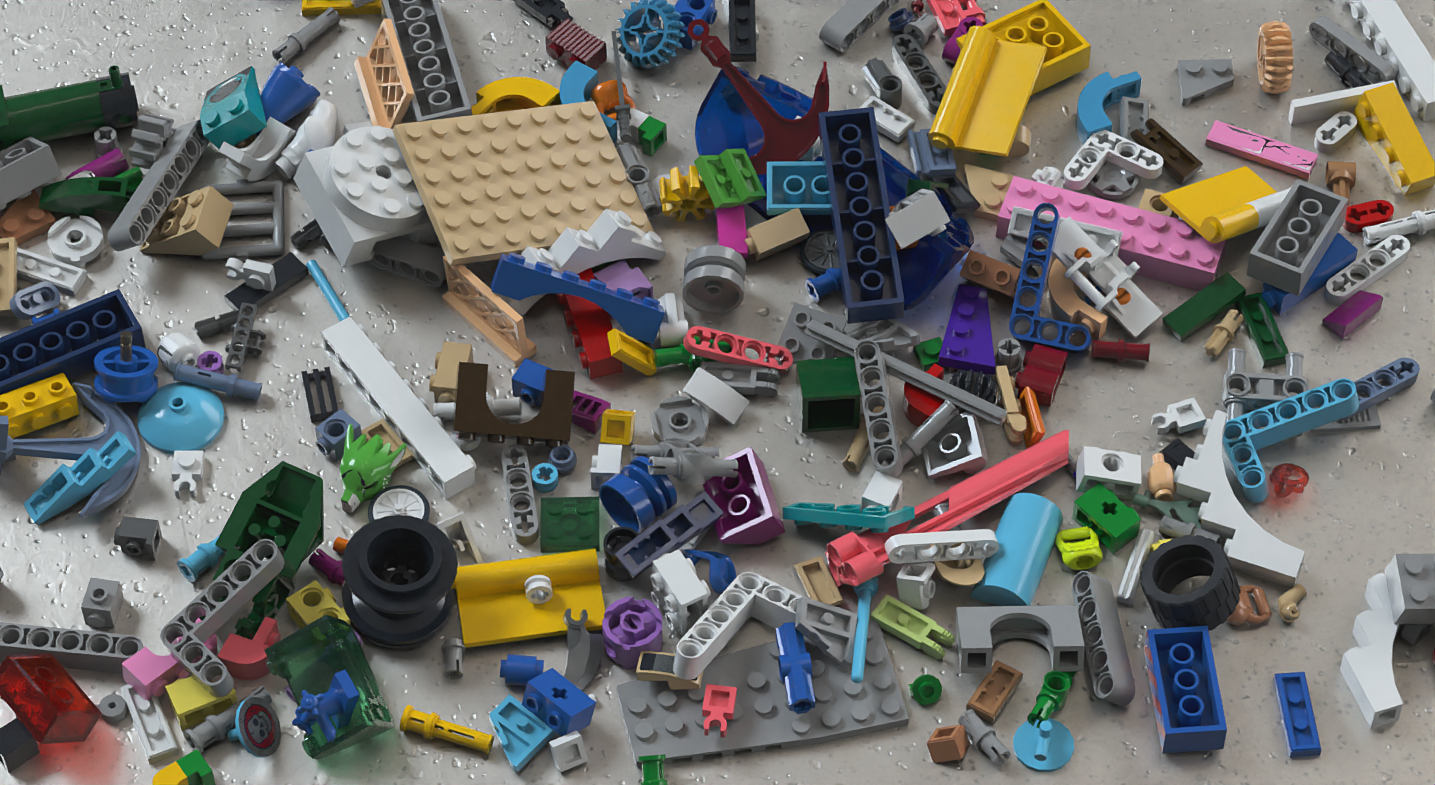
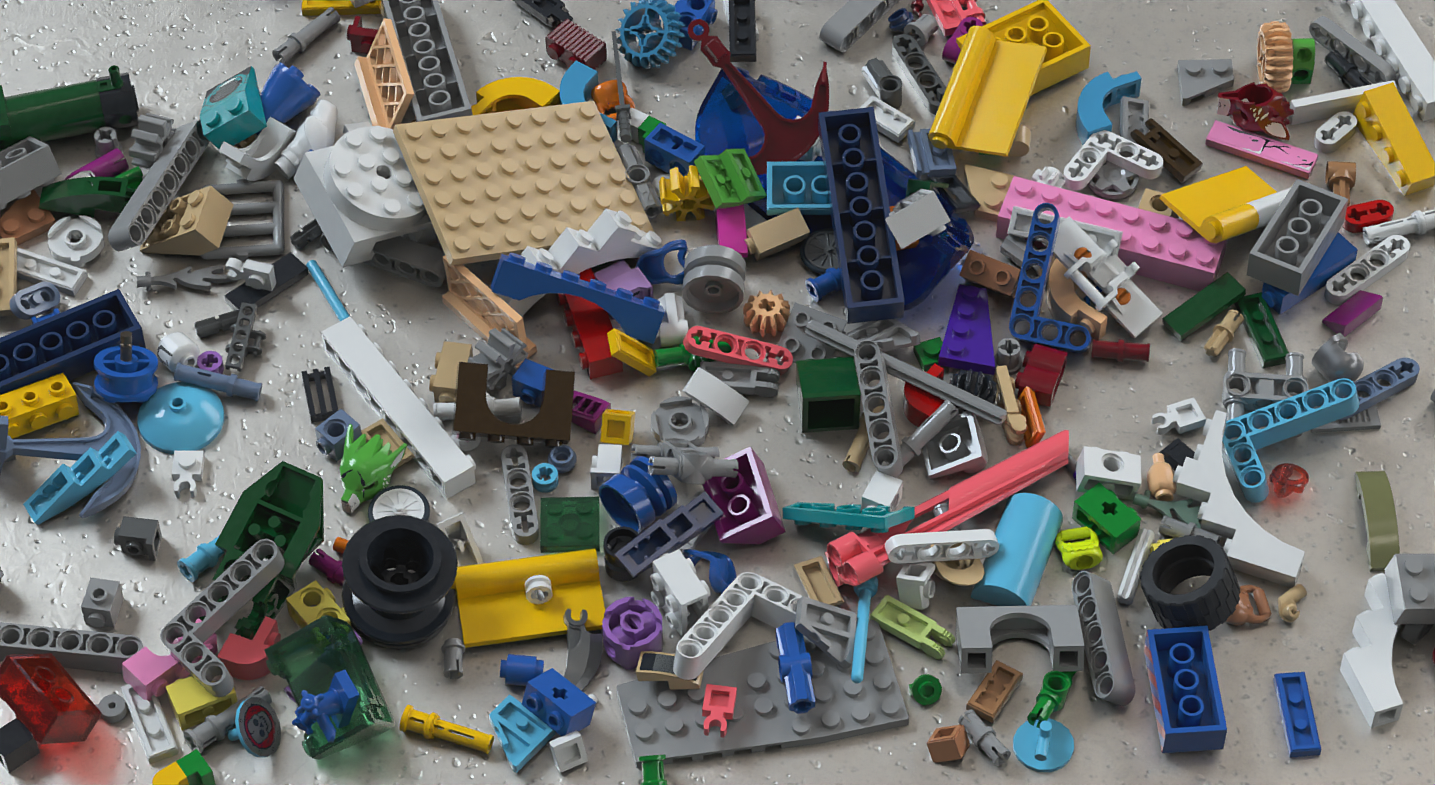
(197, 279): none -> light grey piece
(360, 37): none -> dark red bracket
(501, 355): none -> light grey gear
(653, 267): none -> blue piece
(671, 149): none -> blue brick
(766, 313): none -> light nougat gear
(1264, 112): none -> dark red piece
(1303, 59): none -> bright green leg
(1336, 363): none -> flat silver helmet
(1379, 518): none -> olive slope

